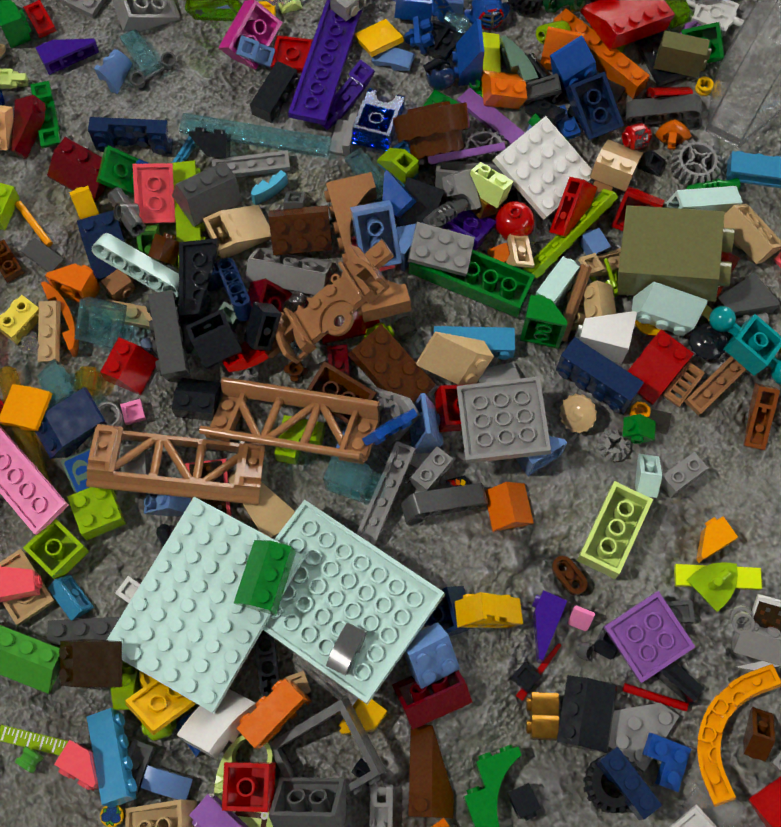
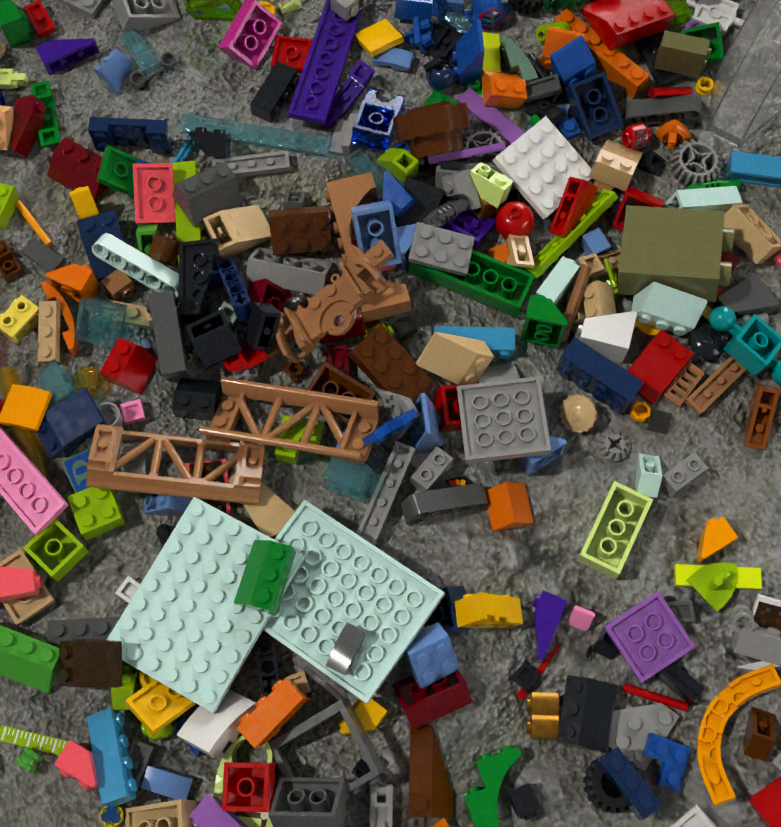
(70, 597): dark azure slope -> none
(126, 211): dark grey piece -> none
(255, 52): medium blue slope -> none
(267, 190): medium azure slope -> none
(570, 575): reddish brown plate -> none
(638, 429): green brick -> none

